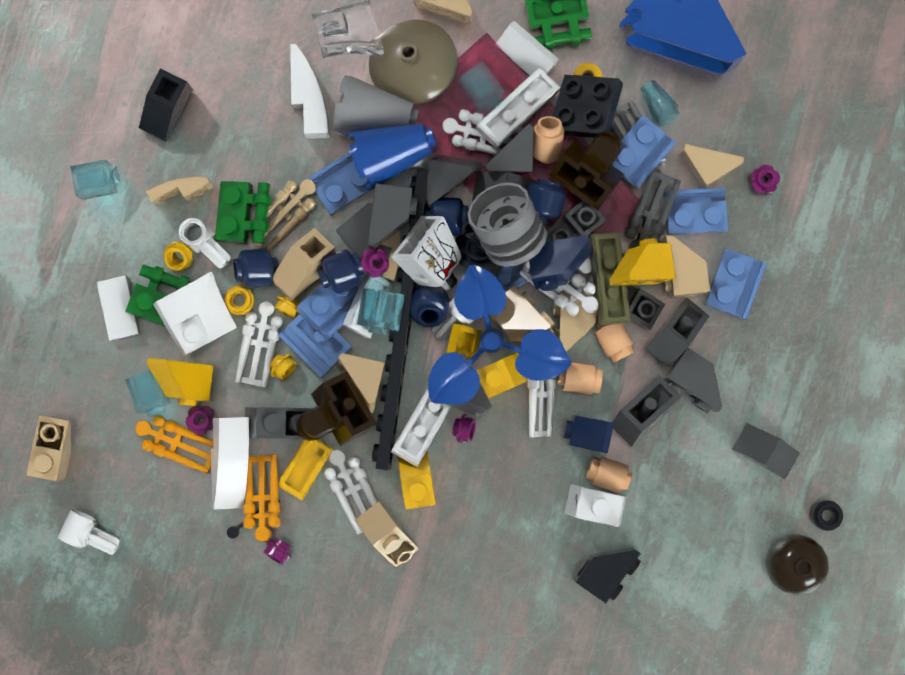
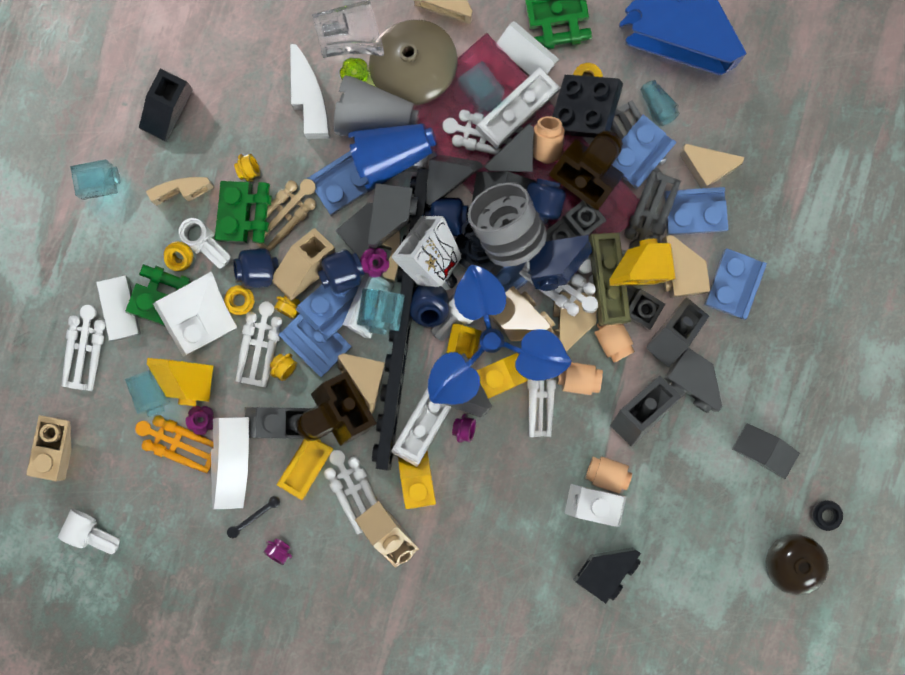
(88, 313): none -> white piece
(247, 167): none -> yellow plate
(262, 533): light orange piece -> none
(357, 64): none -> clear neon green plate
(588, 433): dark blue slope -> none
(757, 179): magenta plate -> none

